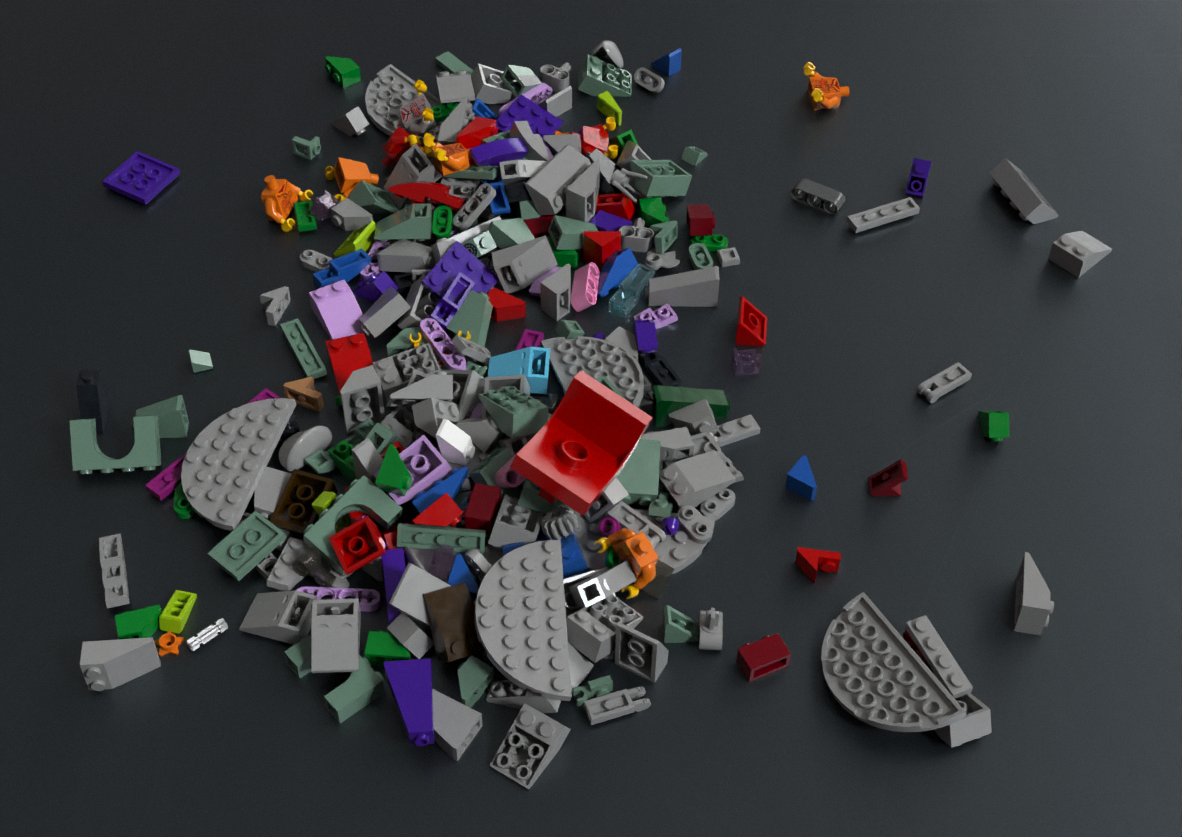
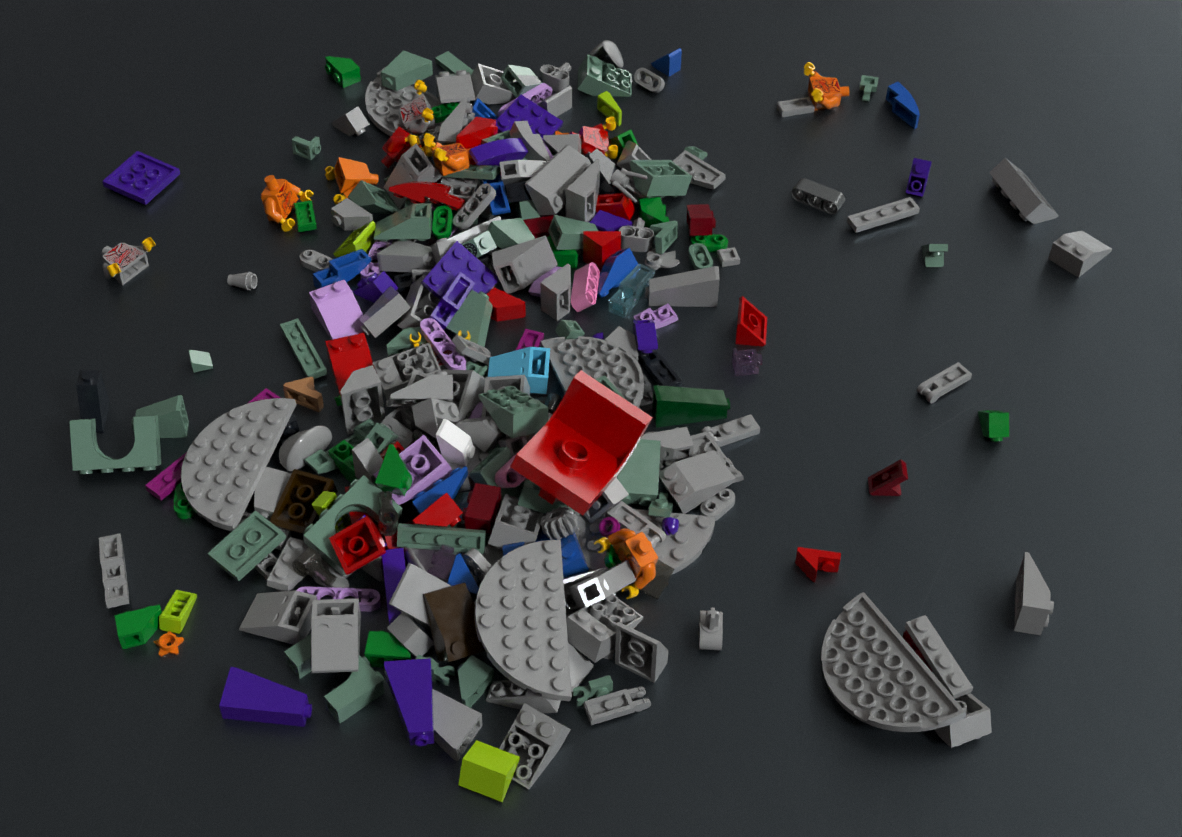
(115, 662): light grey slope -> none
(126, 260): none -> light grey torso
(207, 634): light grey axle -> none
(243, 280): none -> light grey cone
(262, 700): none -> dark purple slope
(275, 304): light grey slope -> none
(322, 205): clear purple brick -> none
(387, 513): none -> clear smoke pin
(405, 71): none -> sand green slope
(439, 673): none -> sand green plate
(488, 770): none -> lime slope
(678, 627): sand green slope -> none
(694, 523): light grey plate -> none
(696, 417): light grey slope -> none
(701, 172): none -> light grey wing
(763, 657): dark red brick -> none
(795, 107): none -> light grey tile
(801, 479): blue slope -> none
(868, 85): none -> sand green plate
(903, 104): none -> blue slope
(934, 254): none -> sand green slope

